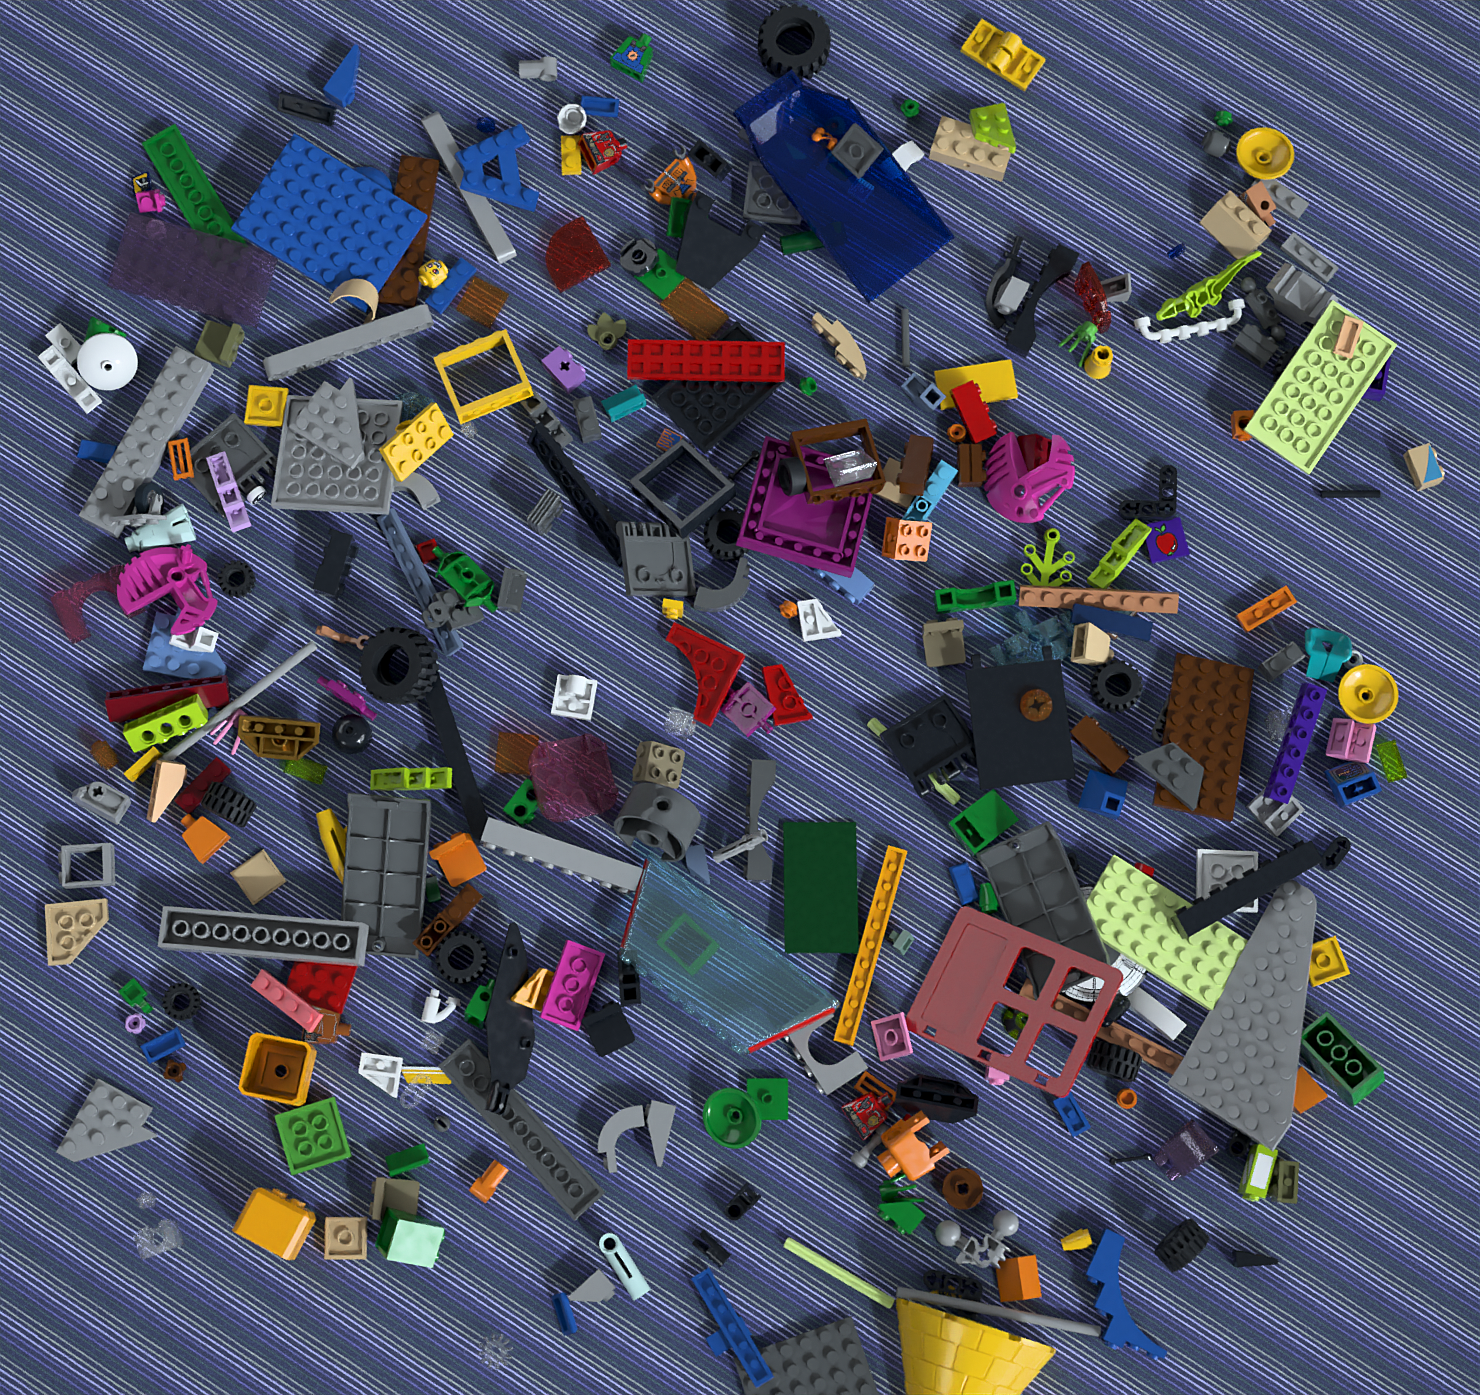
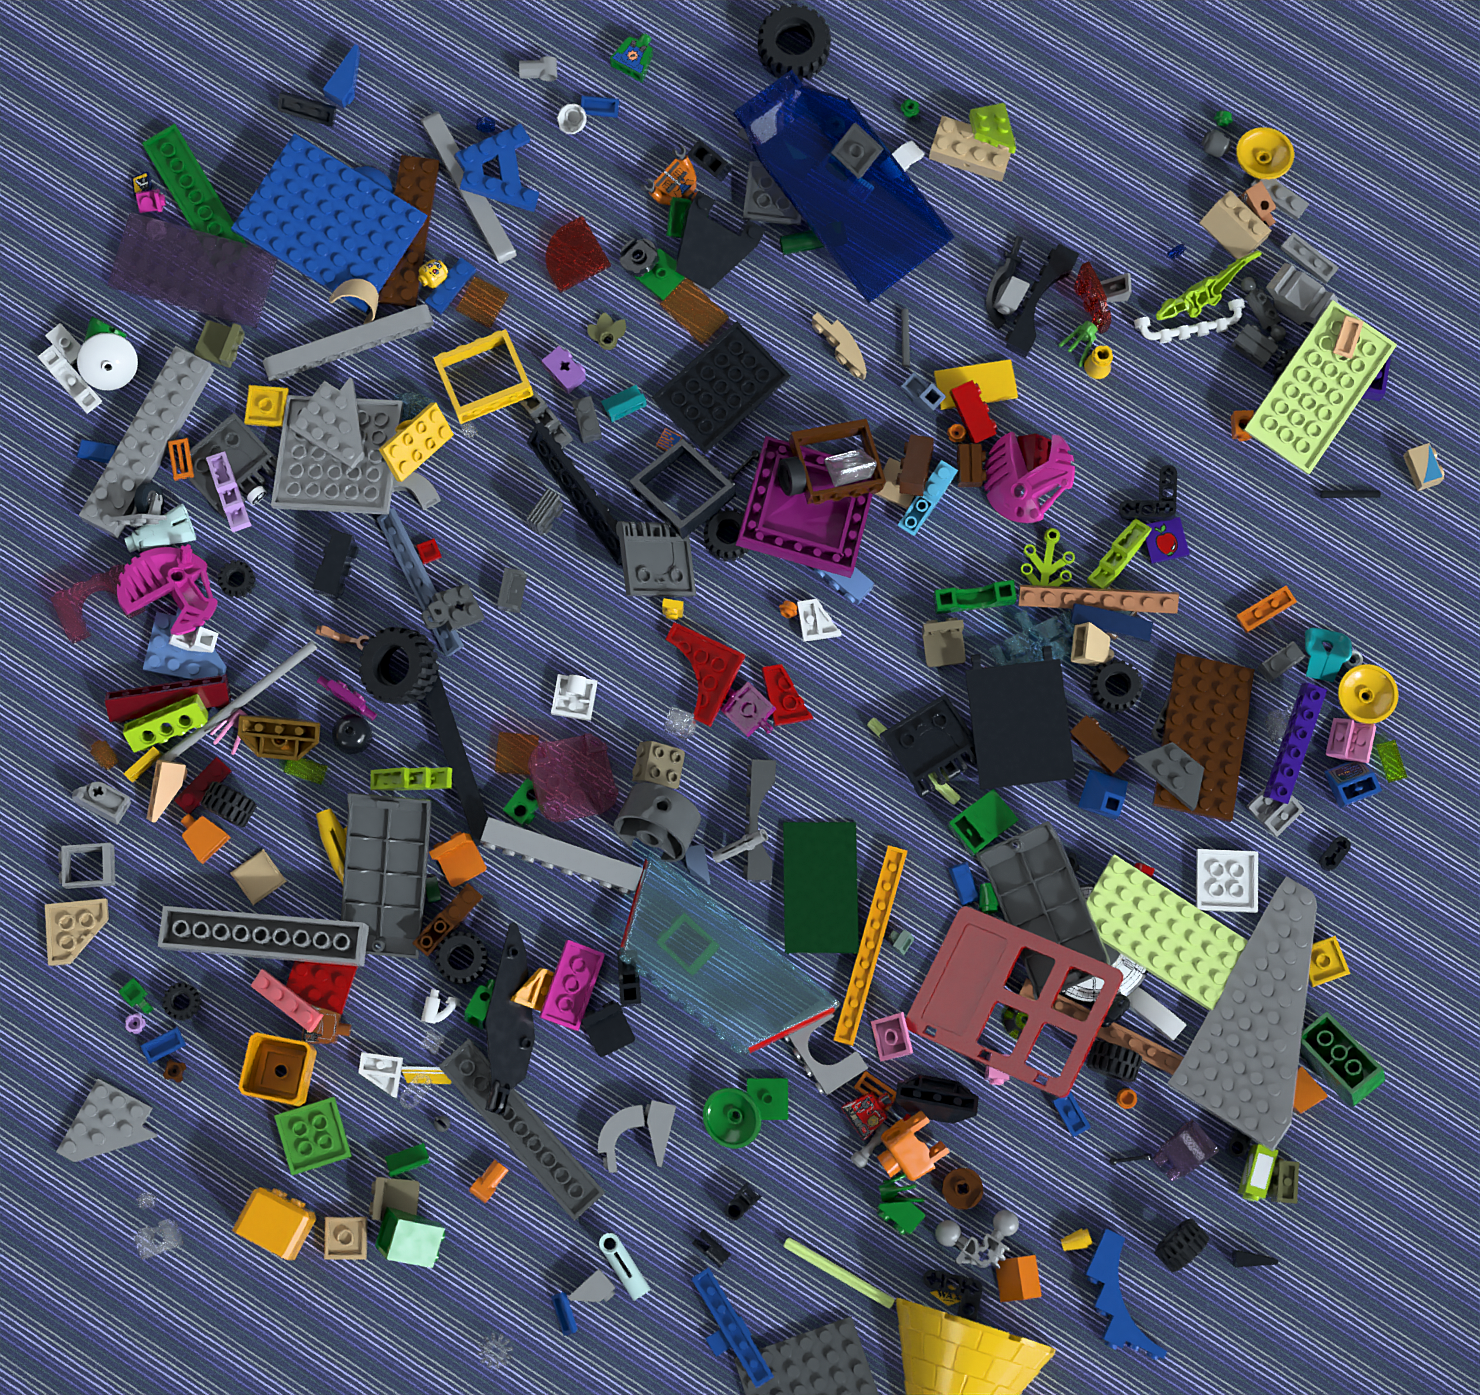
(474, 590): green plate -> none
(570, 155): yellow plate -> none
(601, 149): torso -> none
(706, 360): red plate -> none
(723, 599): dark grey arch -> none
(807, 386): green plate -> none
(820, 132): orange piece -> none
(906, 539): orange bracket -> none
(998, 1311): light grey piece -> none
(1003, 54): yellow plate -> none
(1028, 699): clear orange gear -> none
(1247, 889): black brick -> none

